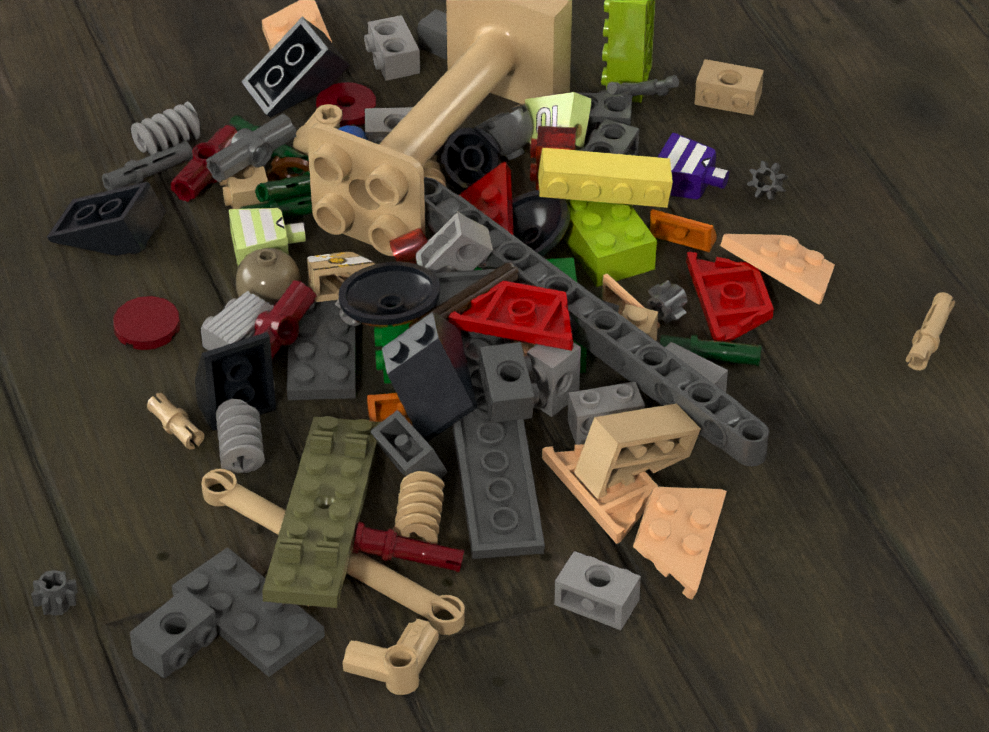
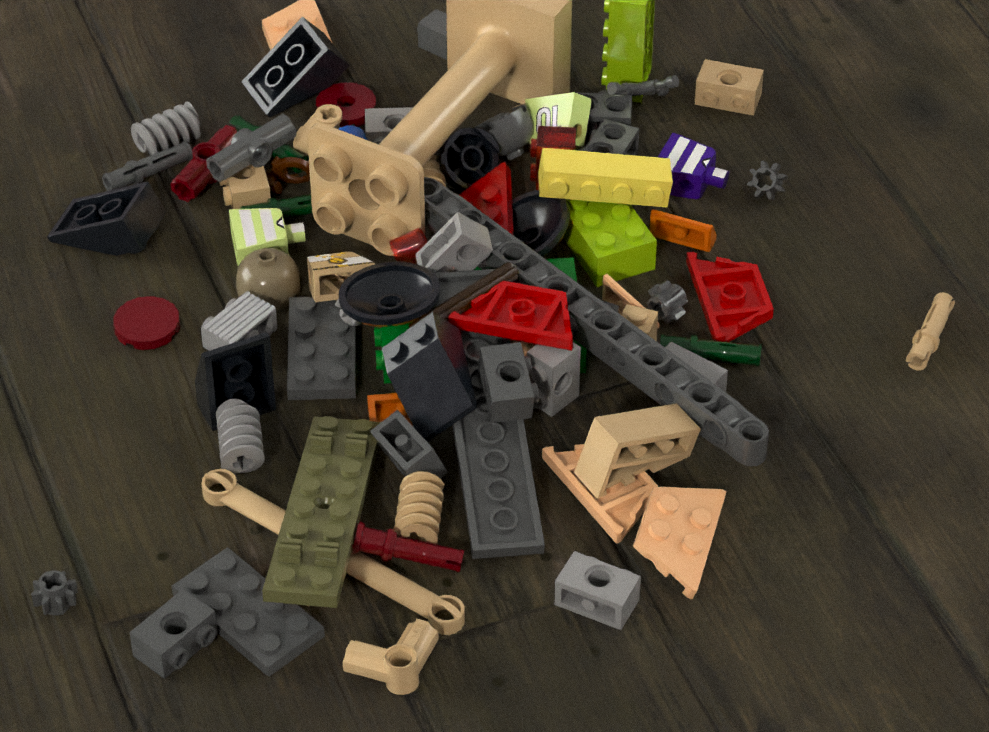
(175, 421): tan pin -> none
(284, 188): dark green pin -> none
(284, 318): dark red piece -> none
(393, 47): light grey brick -> none
(597, 402): light grey brick -> none
(784, 260): light nougat wing -> none

